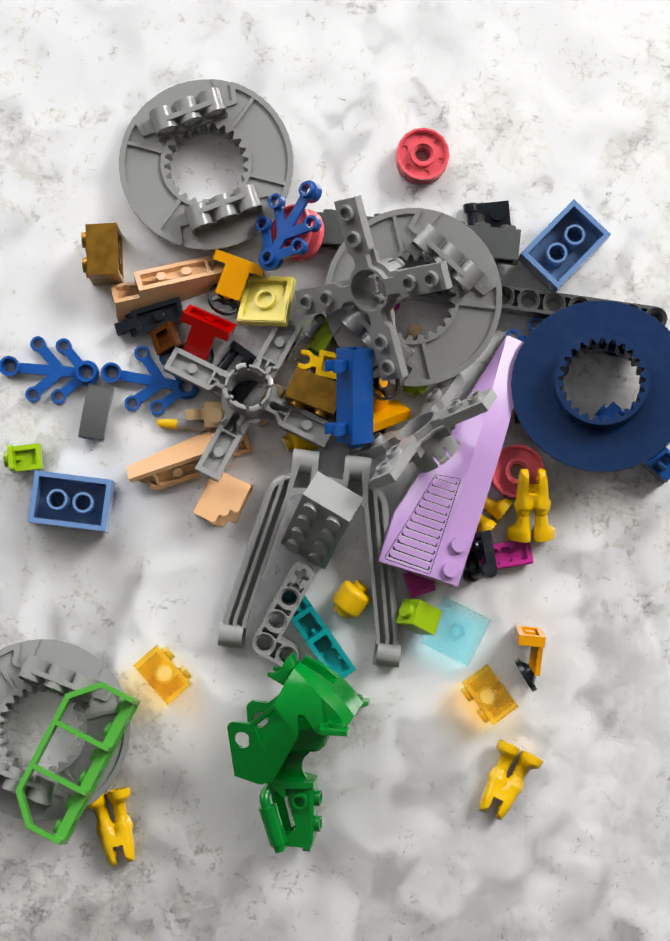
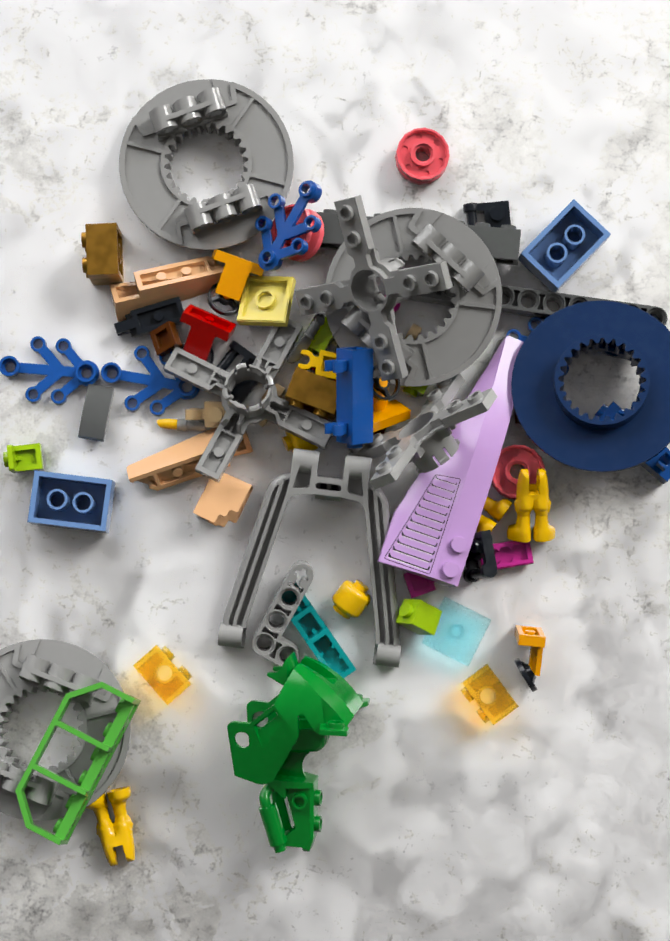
(321, 520): light grey brick -> none
(506, 787): yellow piece -> none

